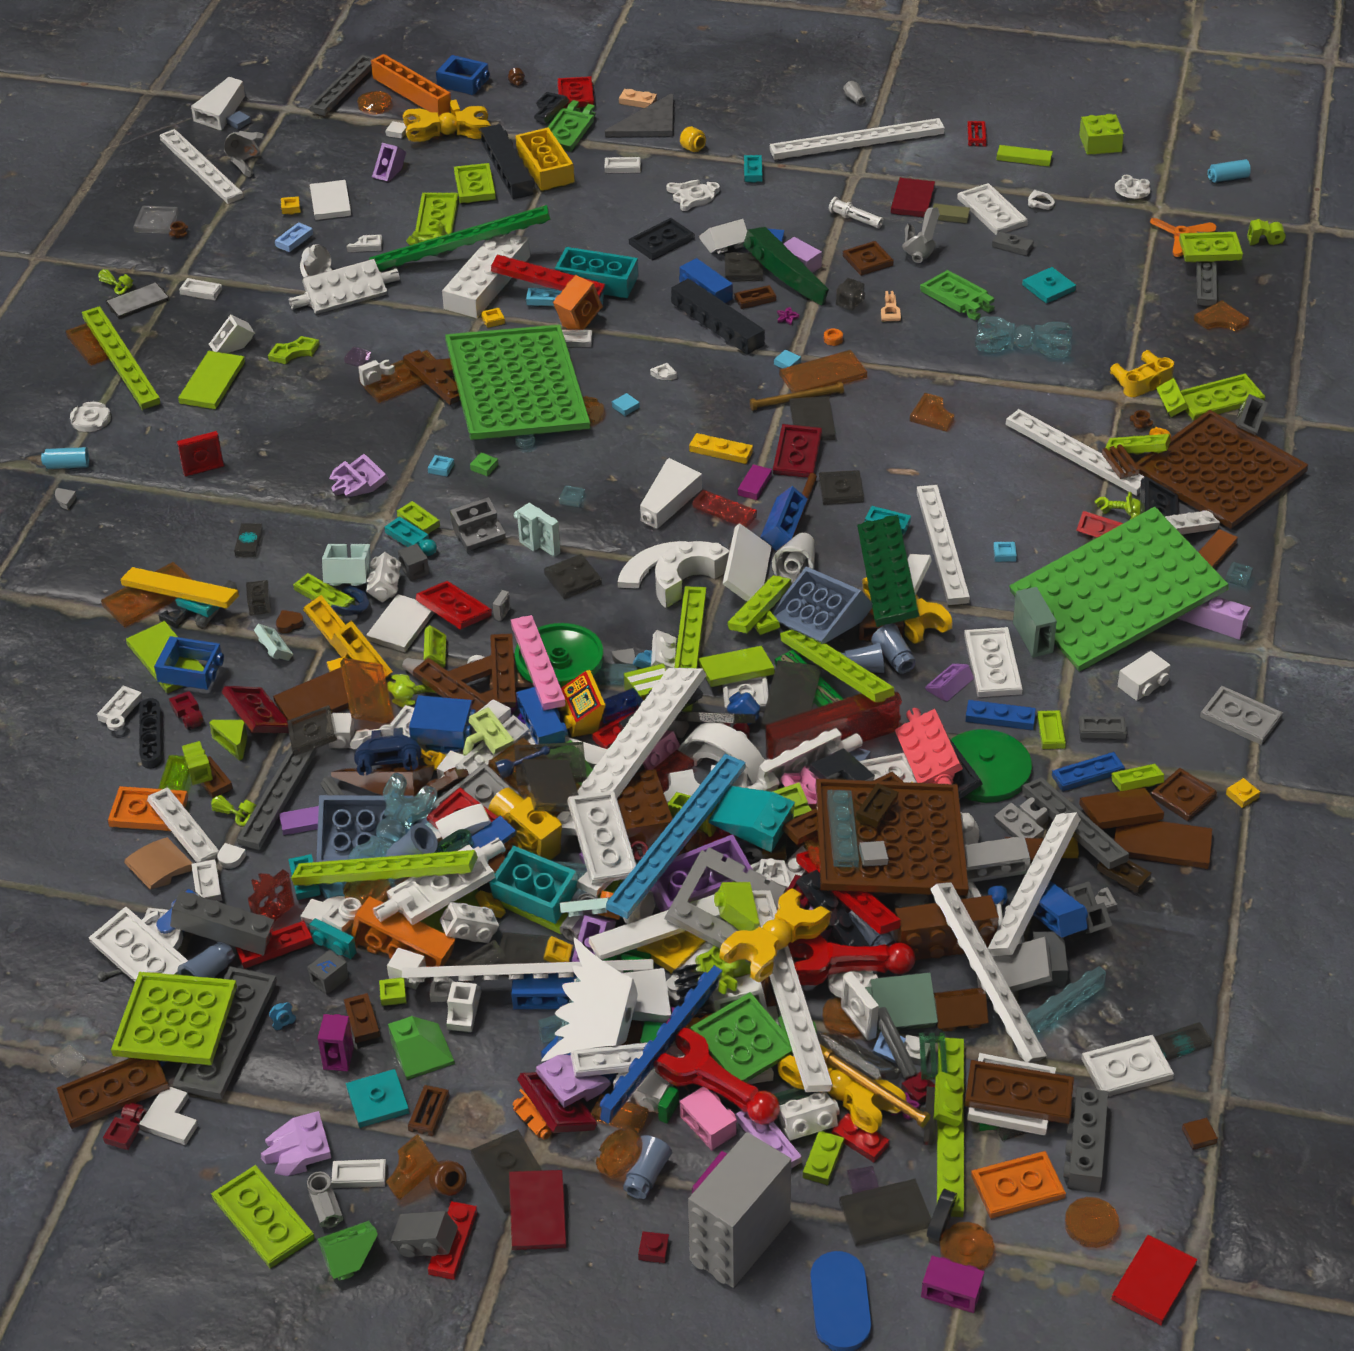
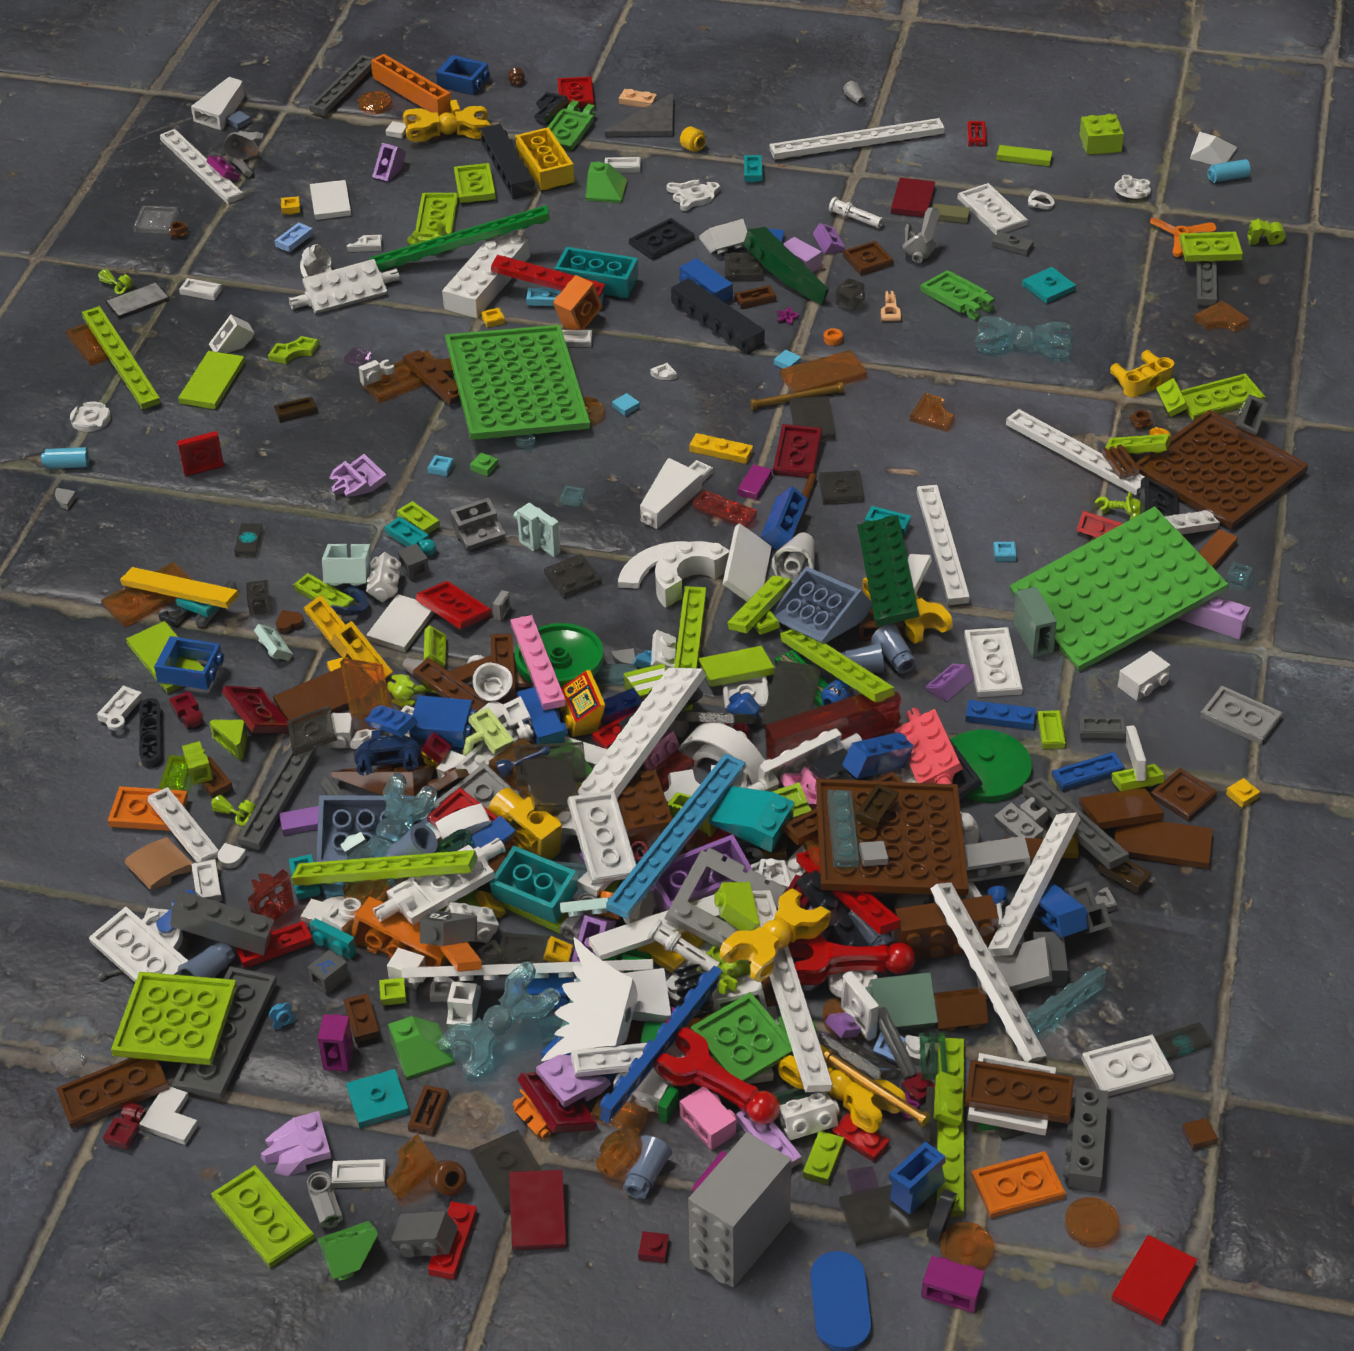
(225, 170): none -> magenta plate
(295, 409): none -> dark brown tile
(352, 842): none -> light aqua plate
(391, 720): none -> blue plate
(436, 748): none -> dark red plate
(447, 928): none -> dark grey slope
(462, 957): none -> orange tile
(492, 681): none -> white helmet
(498, 1020): none -> clear light blue piece
(517, 713): none -> white plate
(605, 183): none -> bright green slope
(673, 941): none -> white pin
(702, 468): none -> white tile
(828, 239): none -> medium lavender slope
(836, 691): none -> blue head
(843, 1025): none -> medium lavender plate
(878, 755): none -> blue brick
(917, 1177): none -> blue hips
(1136, 753): none -> white tile
(1212, 149): none -> white slope

